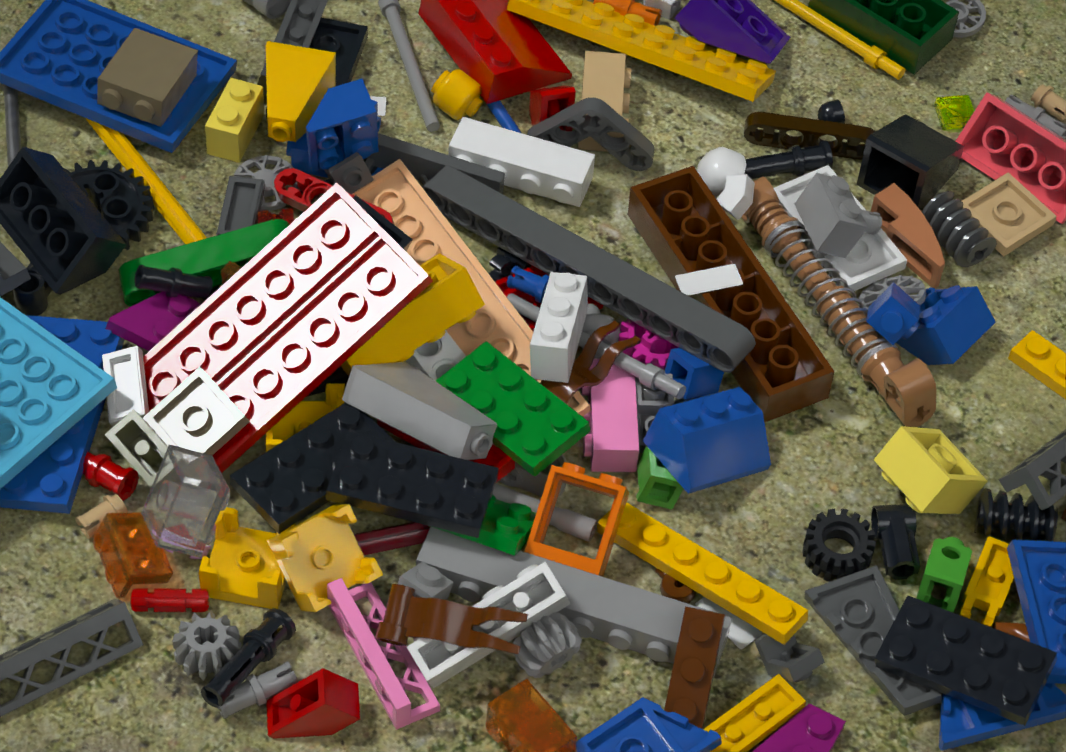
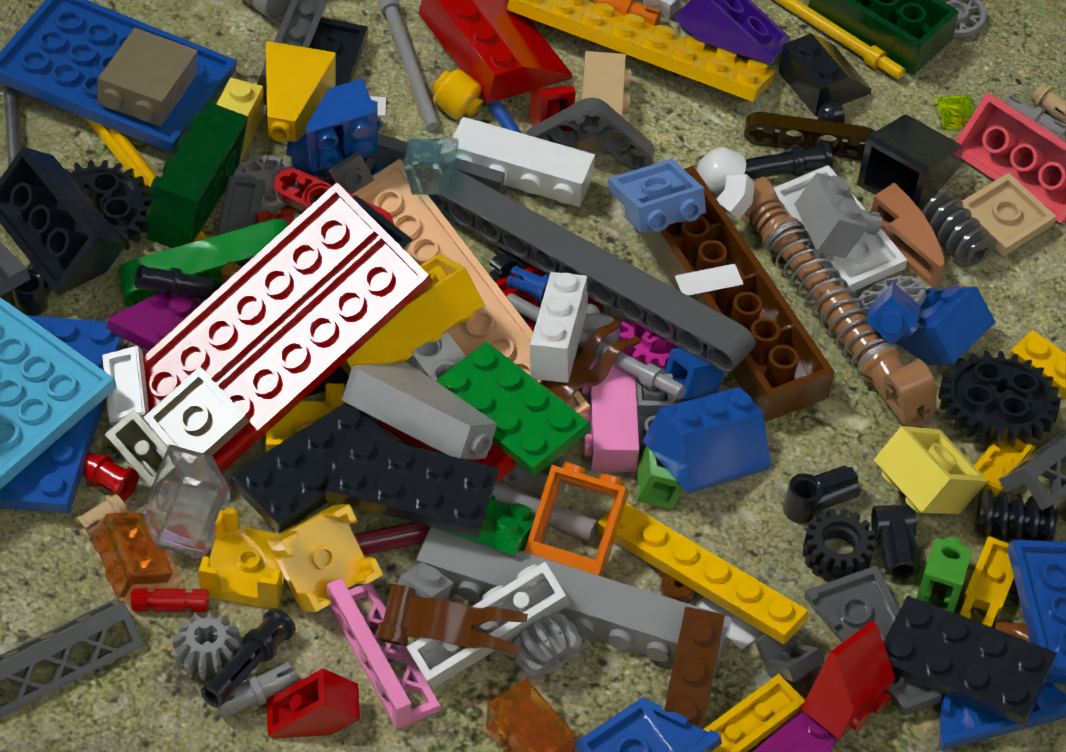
(195, 176): none -> dark green brick
(430, 164): none -> clear light blue slope
(658, 196): none -> medium blue plate
(812, 493): none -> black piece
(820, 73): none -> black slope
(851, 683): none -> red slope
(999, 398): none -> black gear
(1000, 460): none -> yellow plate

